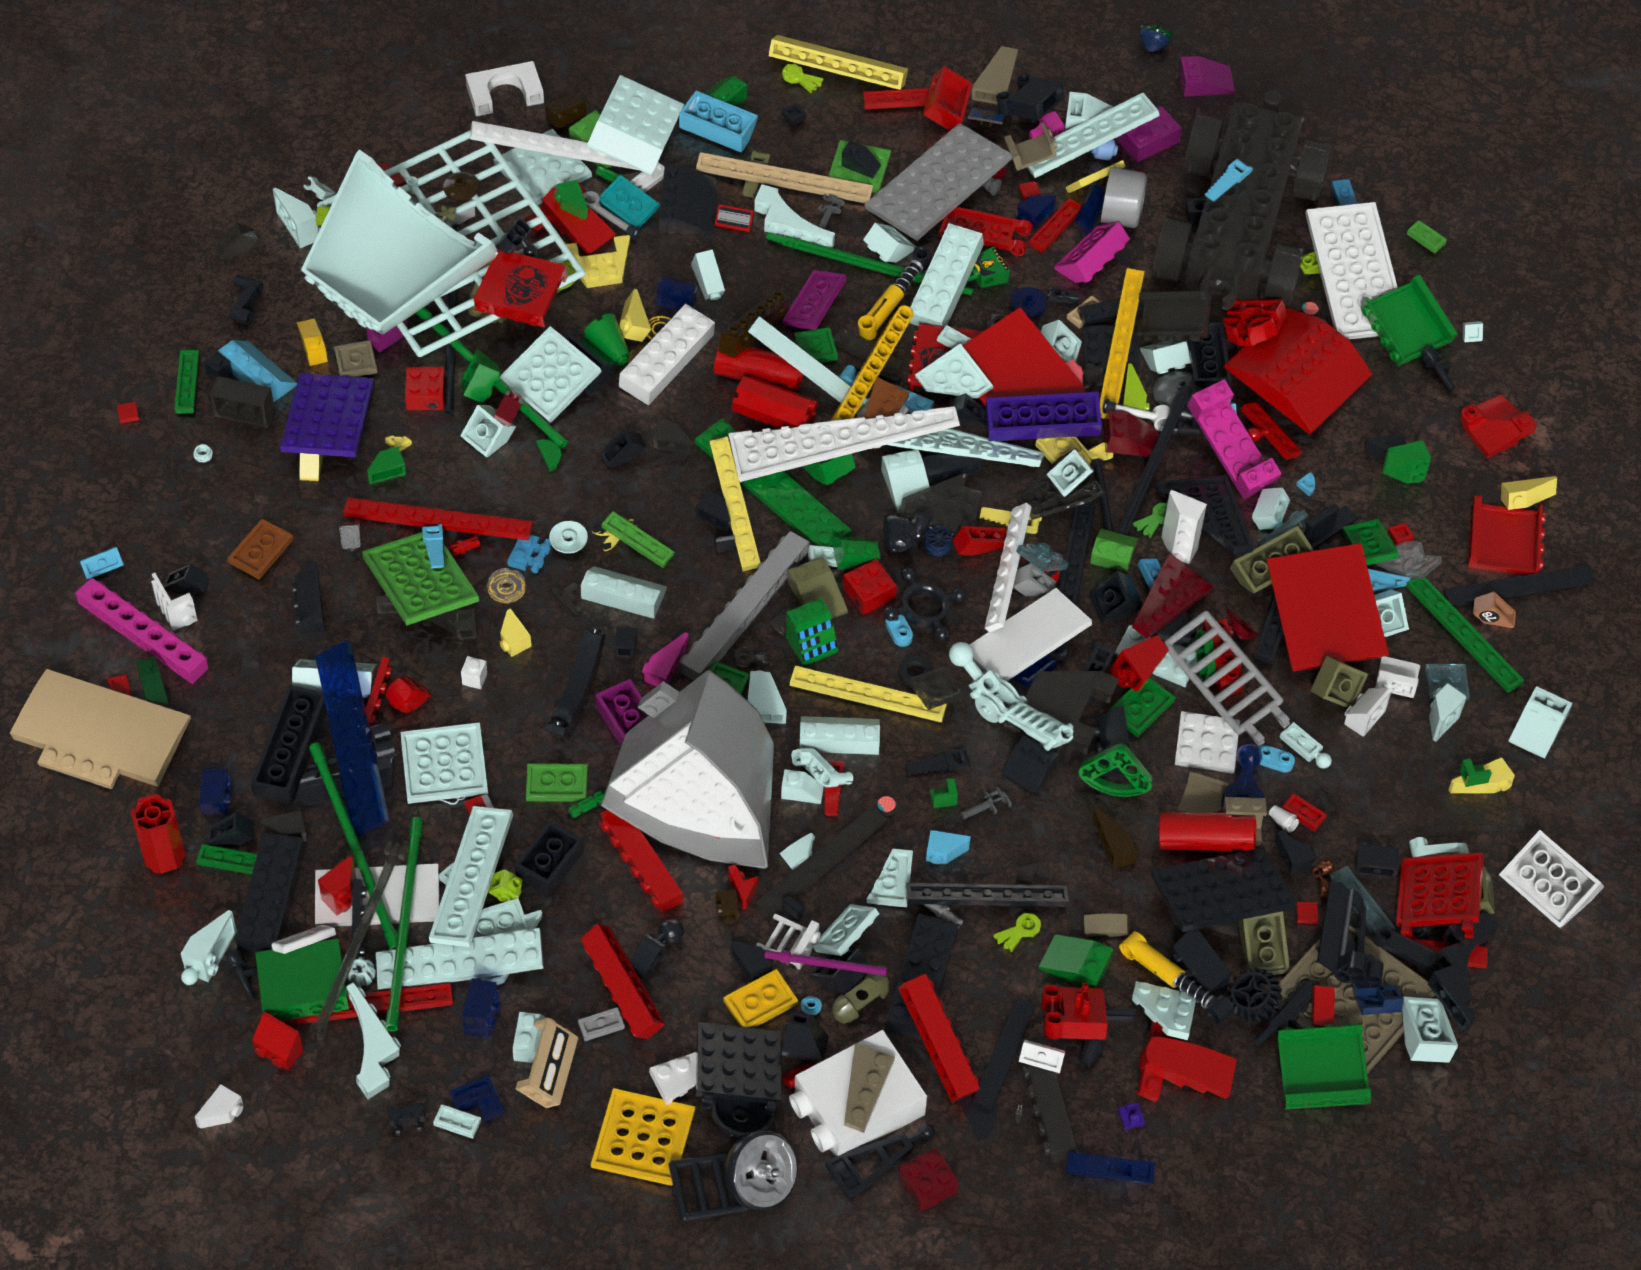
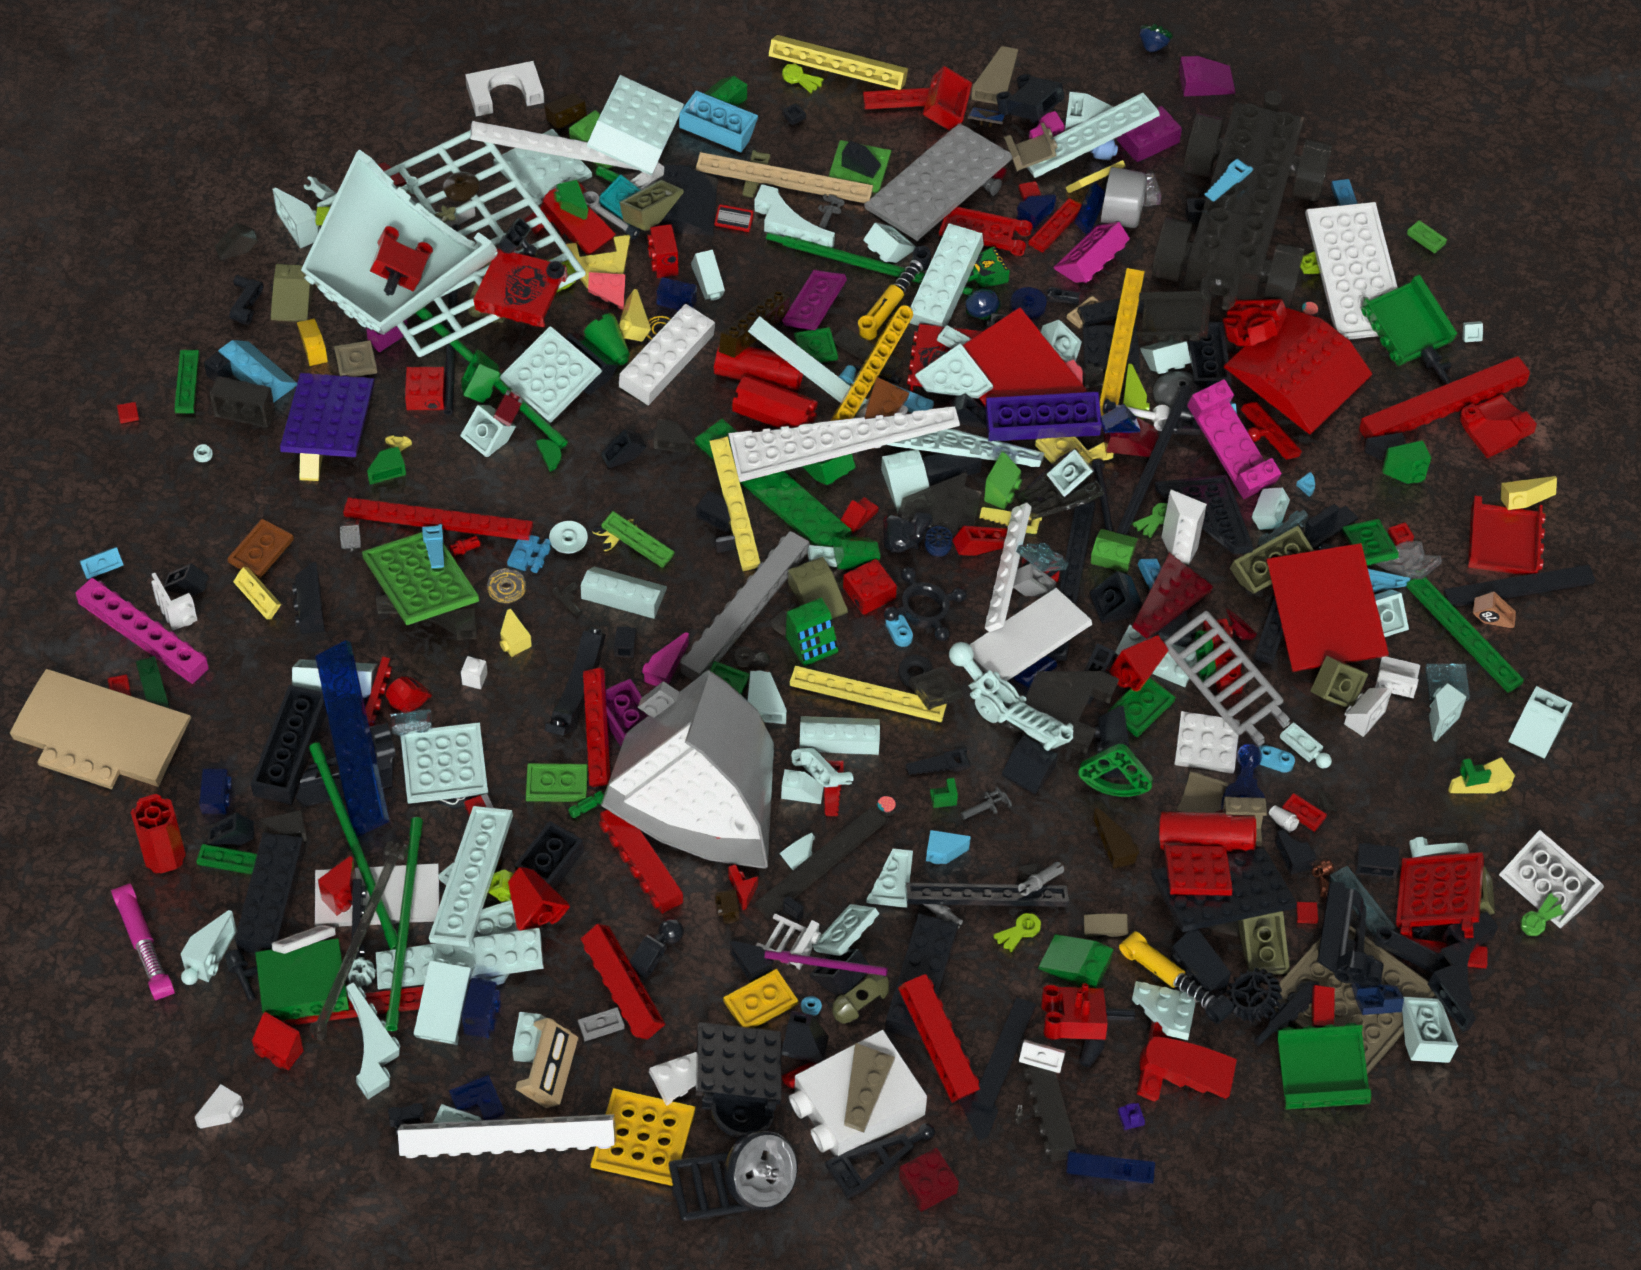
(142, 940): none -> dark pink piece
(257, 593): none -> light yellow plate
(290, 294): none -> olive slope
(398, 262): none -> red piece
(411, 721): none -> clear light blue plate
(442, 1001): none -> light aqua panel
(506, 1135): none -> white brick
(534, 900): none -> red slope
(557, 267): none -> black plate
(596, 727): none -> red plate
(608, 287): none -> coral wing
(650, 204): none -> olive slope
(663, 251): none -> red brick
(859, 514): none -> red slope
(982, 304): none -> dark blue hair
(1002, 482): none -> bright green slope
(1036, 881): none -> light grey pin
(1120, 421): none -> clear blue slope
(1152, 193): none -> clear slope
(1198, 870): none -> red plate
(1446, 399): none -> red brick
(1535, 922): none -> bright green piece

